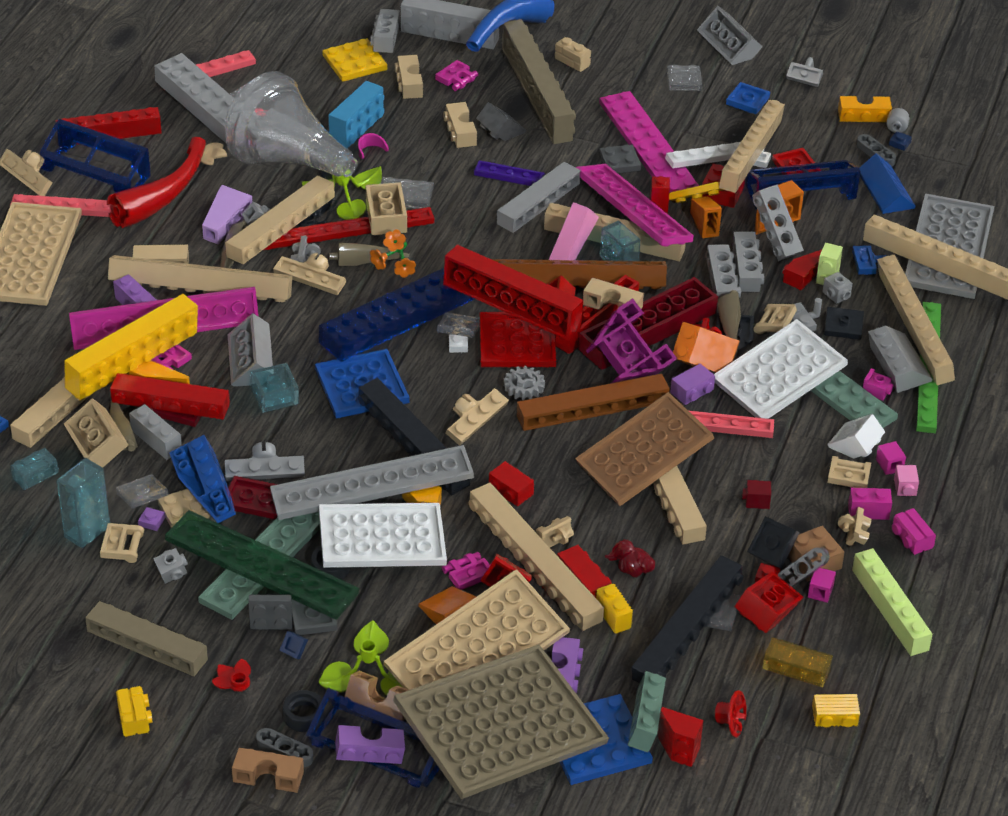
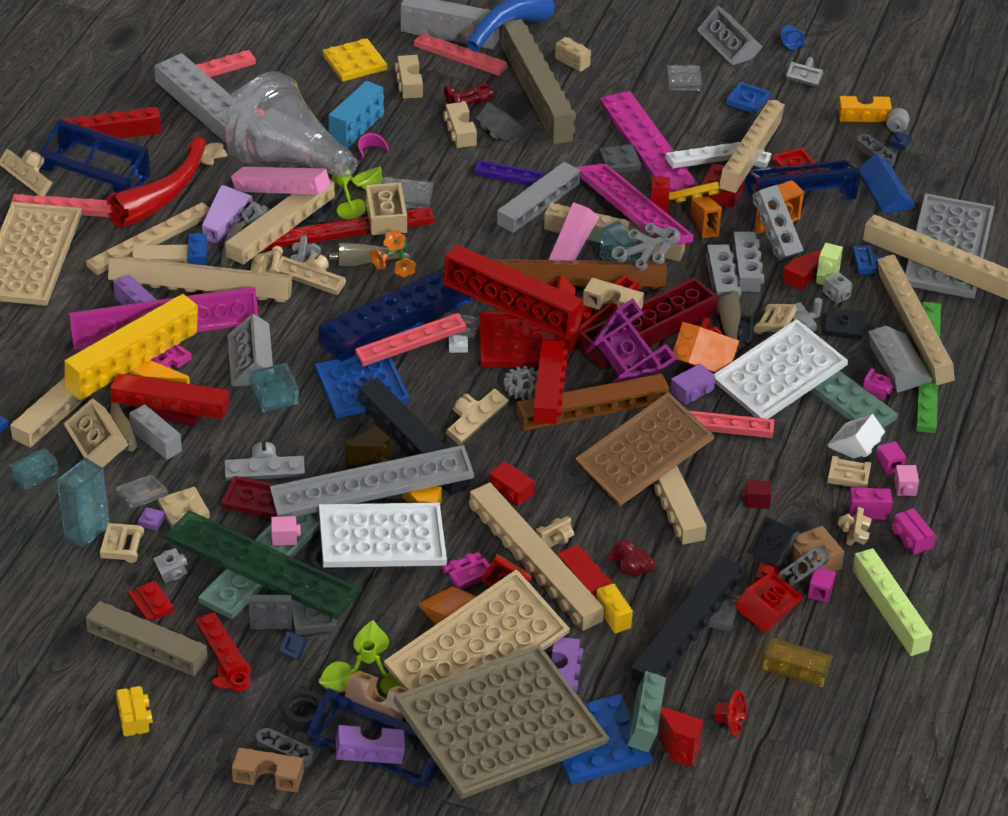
(151, 601): none -> red plate
(152, 236): none -> tan plate
(198, 249): none -> blue brick
(203, 477): blue wedge -> none
(221, 644): none -> red plate
(262, 261): none -> tan plate
(281, 180): none -> bright pink brick
(285, 531): none -> bright pink brick
(368, 449): none -> dark brown slope
(385, 30): light grey brick -> none
(410, 339): none -> coral plate
(453, 74): dark pink plate -> none
(460, 54): none -> coral plate
(477, 93): none -> dark red piece
(550, 382): none -> red brick
(649, 245): none -> light grey plant
(791, 37): none -> blue piece
(835, 710): yellow brick -> none

